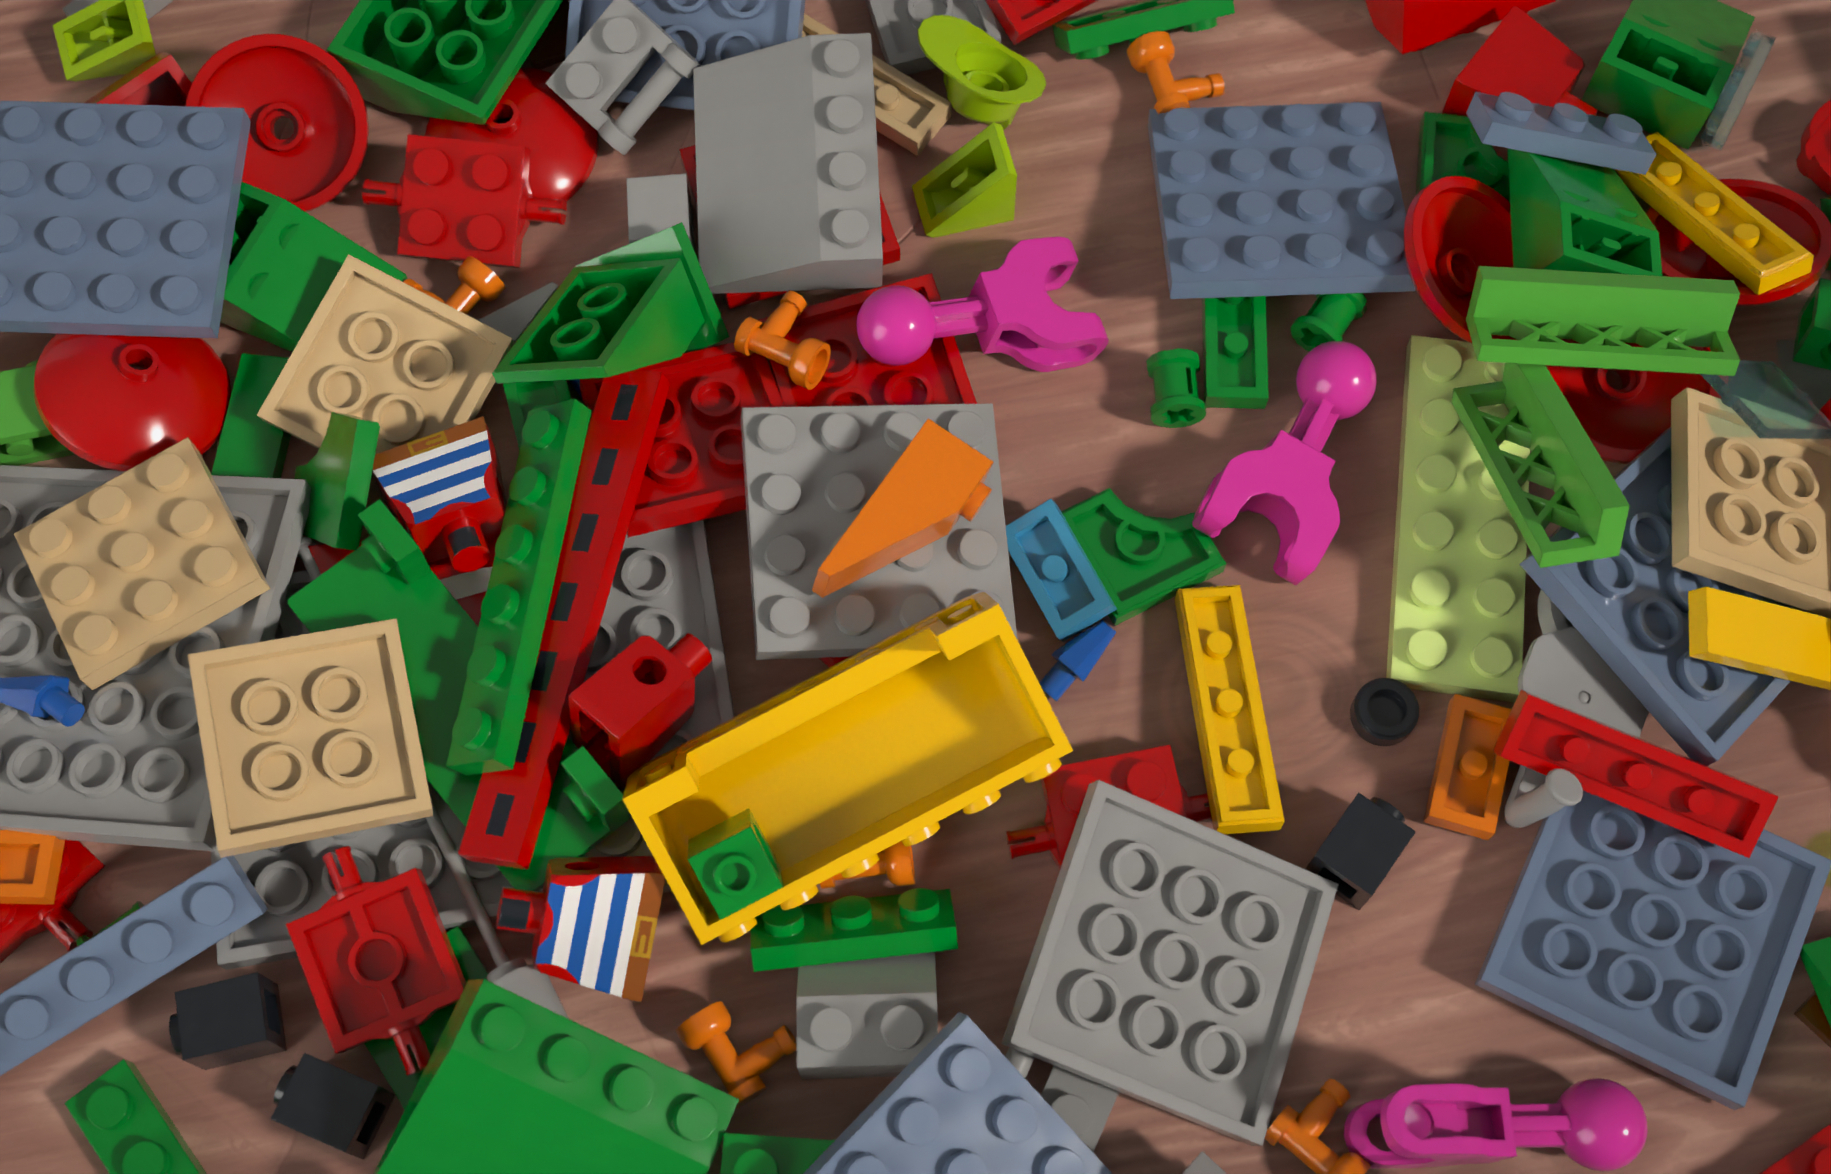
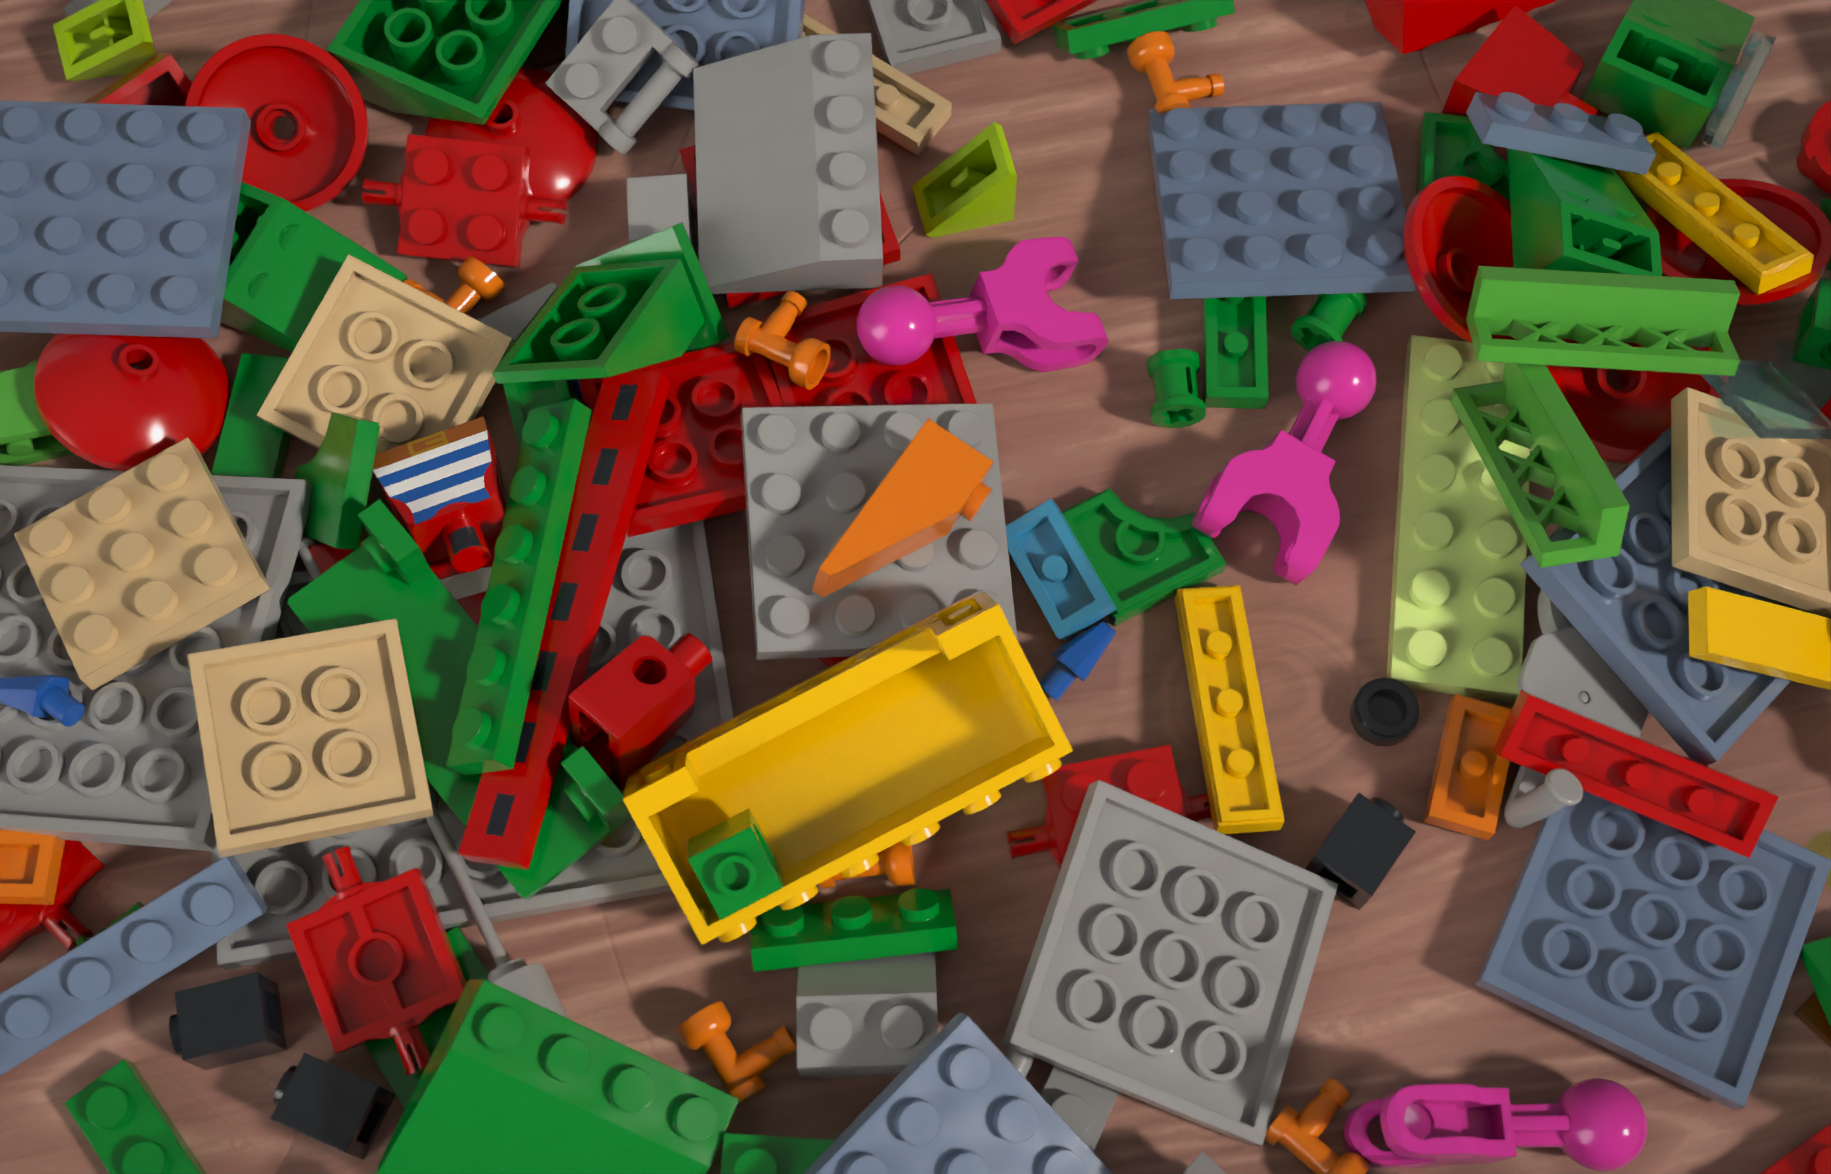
(591, 921): torso -> none
(980, 73): lime piece -> none

